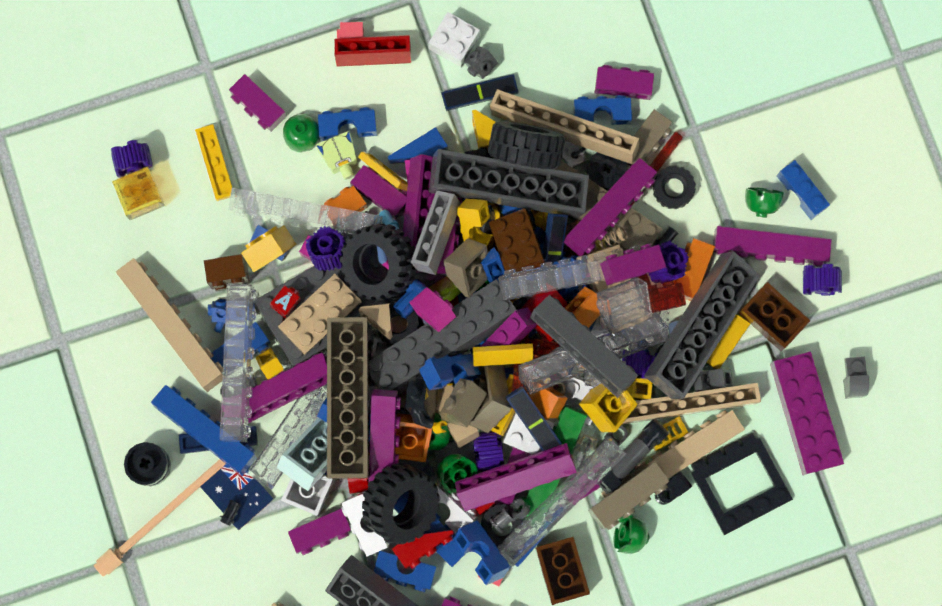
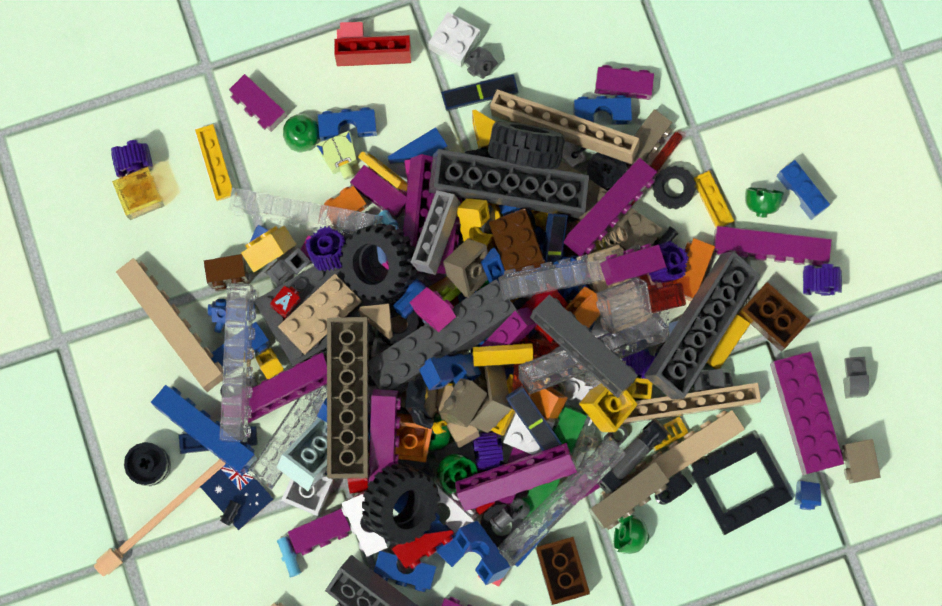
(287, 264): none -> dark grey brick
(289, 556): none -> medium azure pin
(713, 200): none -> yellow tile
(808, 495): none -> blue slope
(860, 461): none -> dark tan slope

